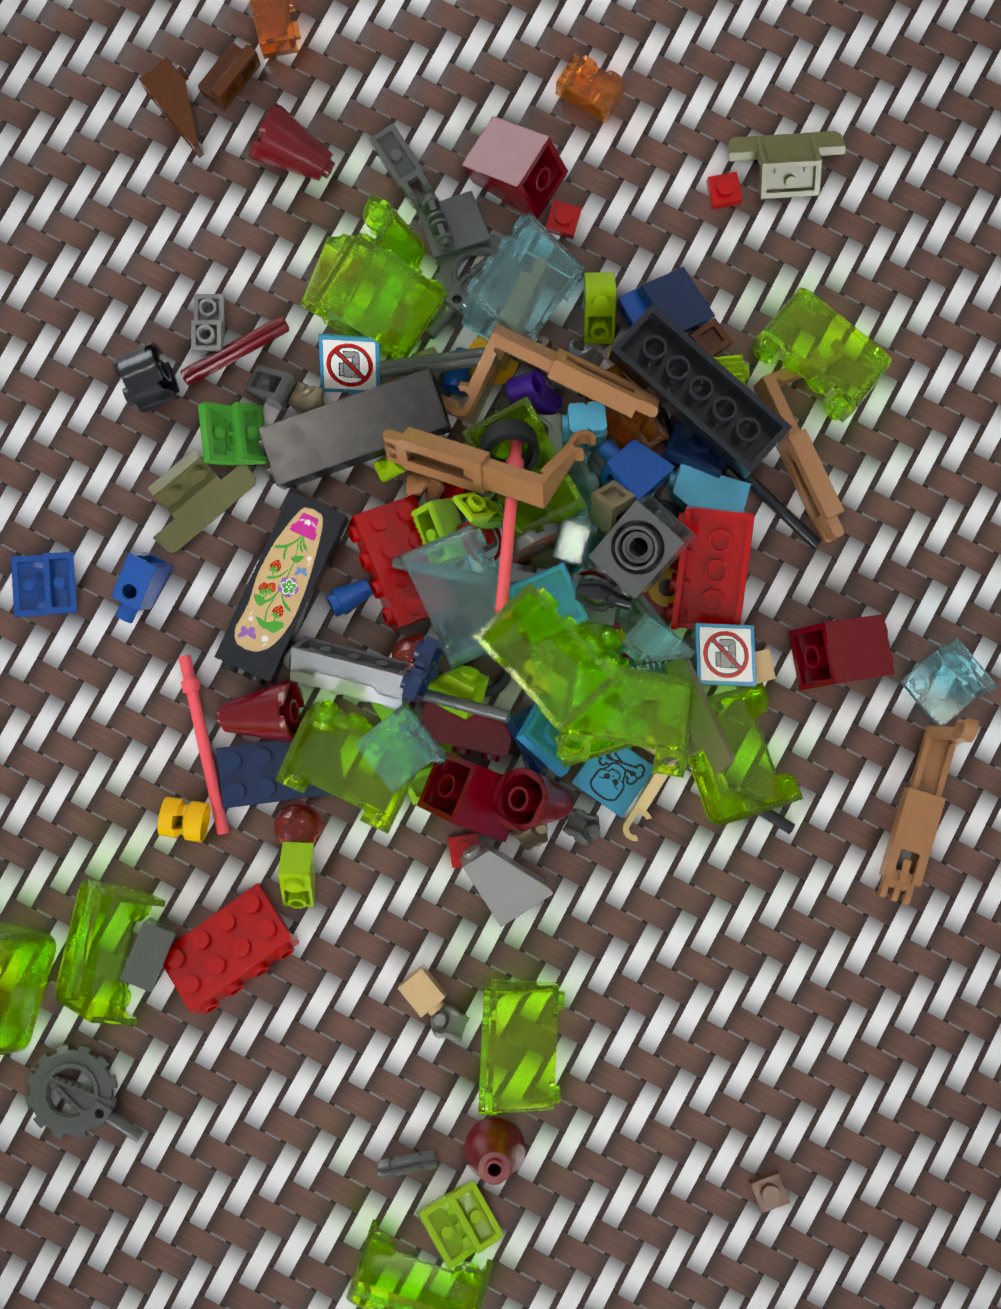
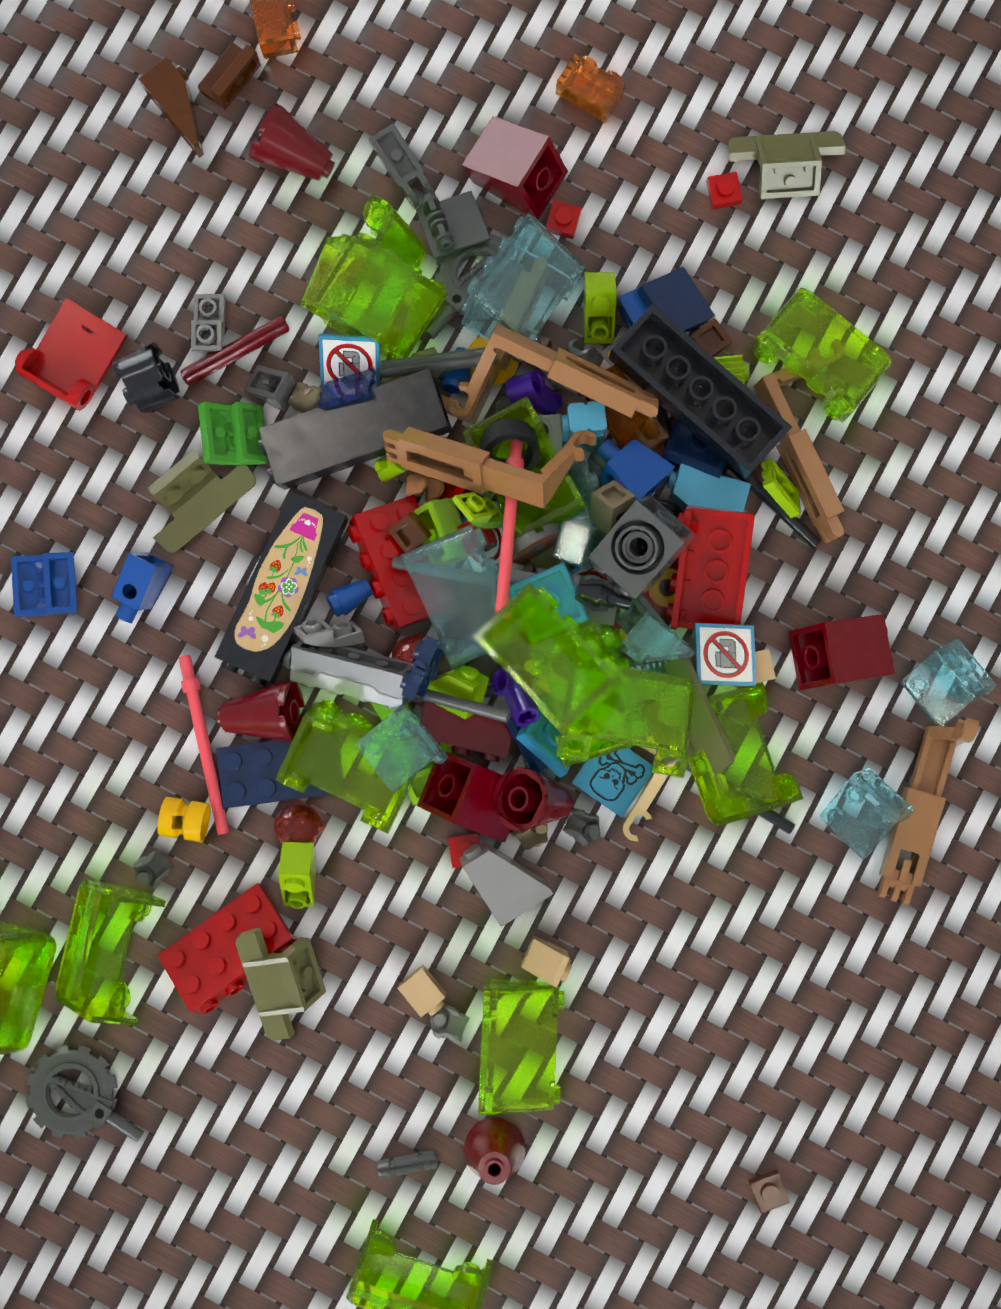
(69, 358): none -> red door
(148, 954): dark grey hinge -> none
(152, 869): none -> dark grey arm
(280, 981): none -> olive plate
(319, 633): none -> light grey slope
(347, 388): none -> clear blue piece
(410, 532): none -> reddish brown plate
(460, 1224): lime slope -> none
(519, 702): none -> dark purple piece
(547, 961): none -> tan slope
(781, 488): none -> lime tile
(865, 811): none -> clear light blue bracket

